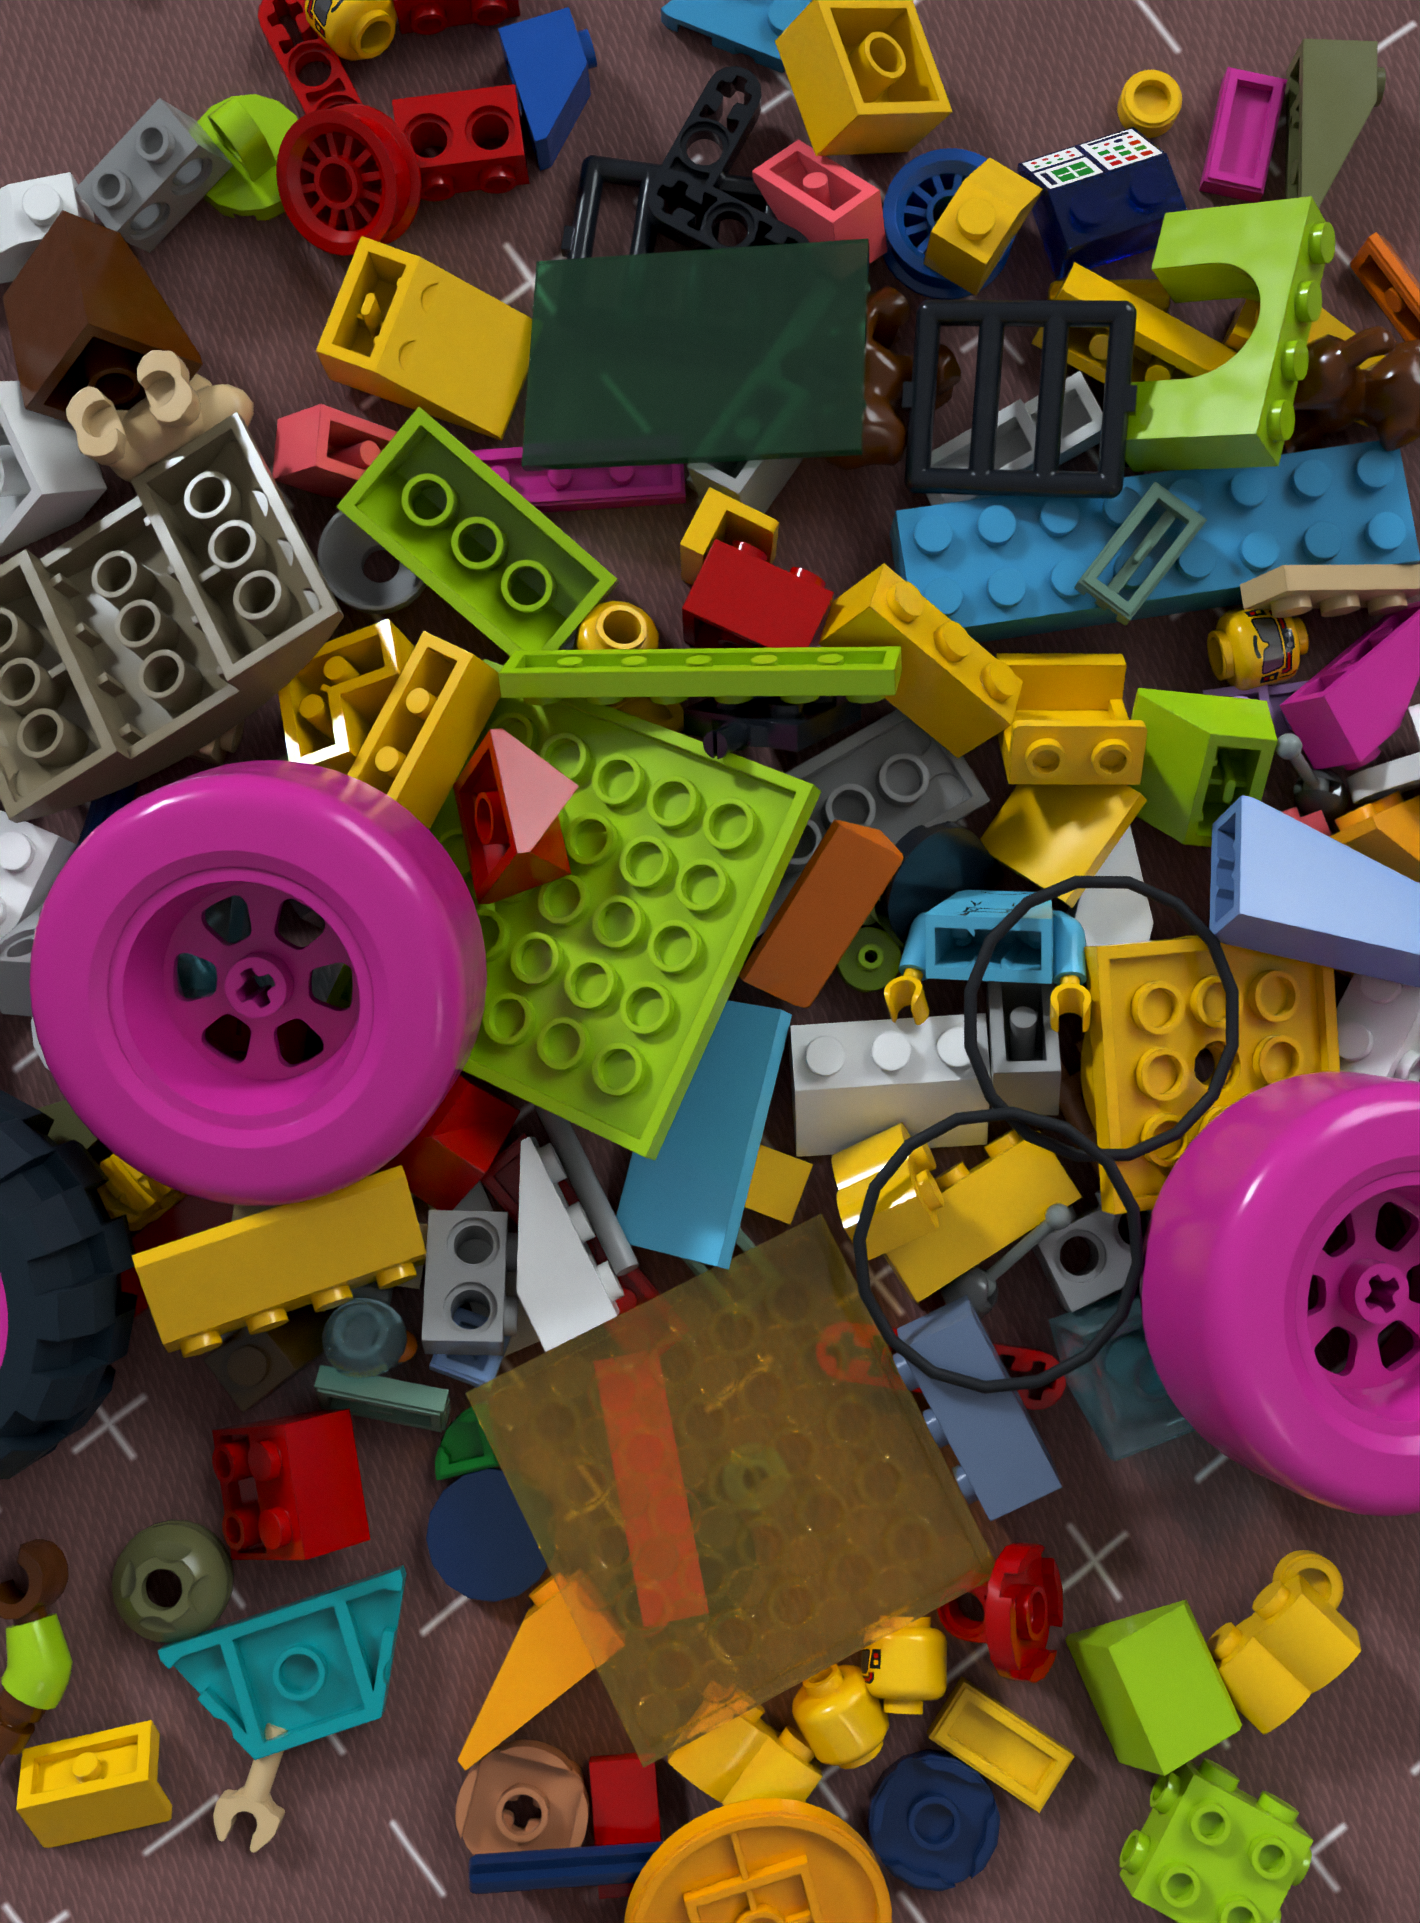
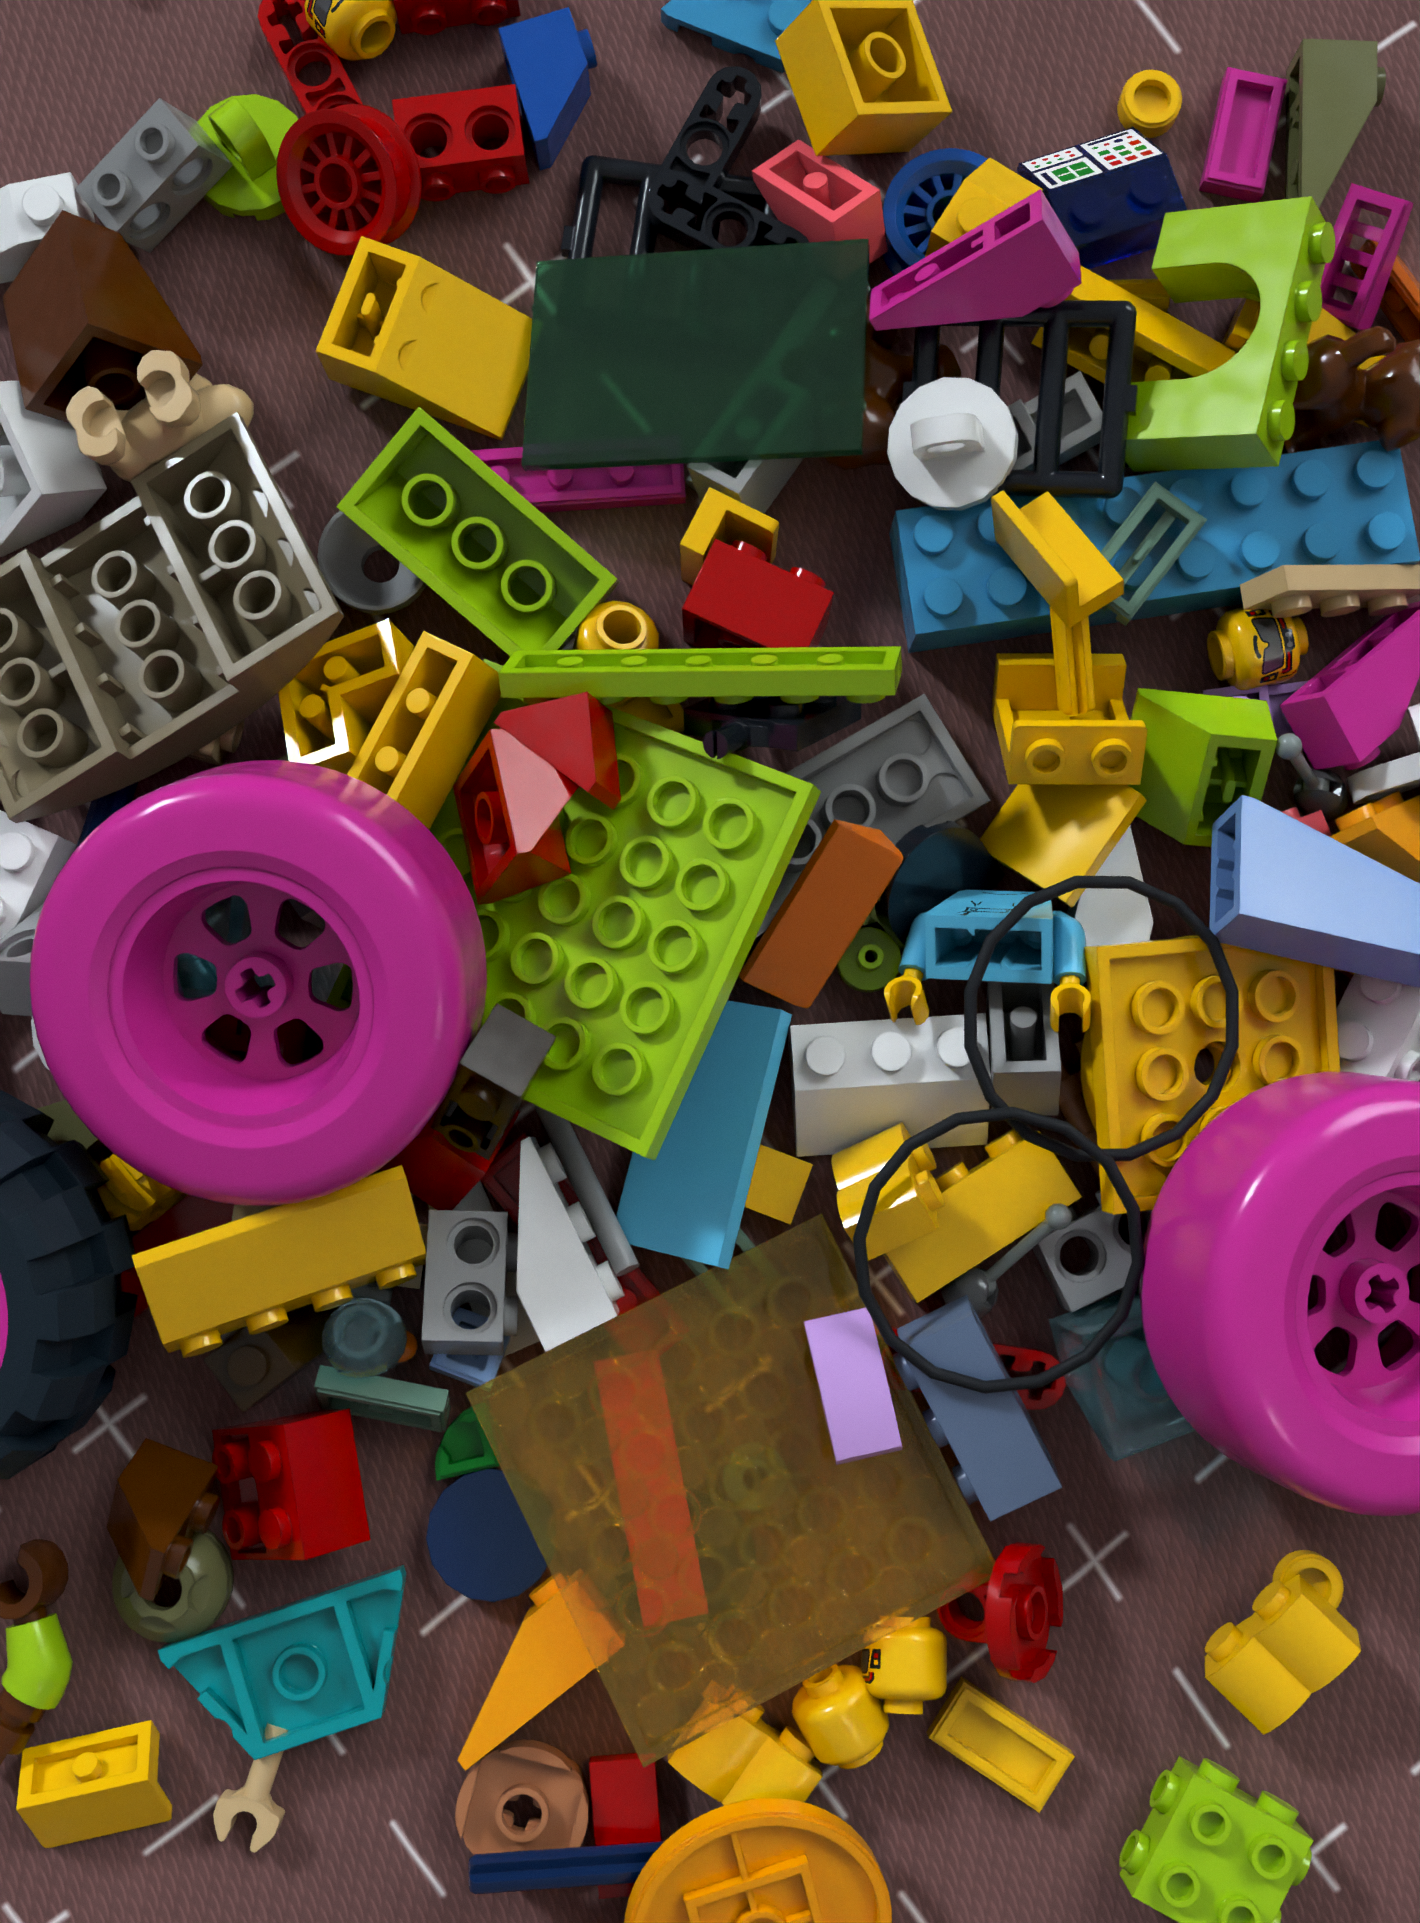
(157, 1510): none -> reddish brown slope
(326, 449): coral slope -> none
(492, 1081): none -> dark brown slope
(574, 738): none -> red slope
(853, 1386): none -> lavender slope
(933, 1820): dark blue tile -> none
(946, 676): yellow brick -> none
(952, 443): none -> white tile
(987, 274): none -> dark pink slope
(1055, 556): none -> yellow panel
(1073, 665): none -> yellow axle
(1155, 1687): lime slope -> none
(1372, 287): none -> dark pink slope

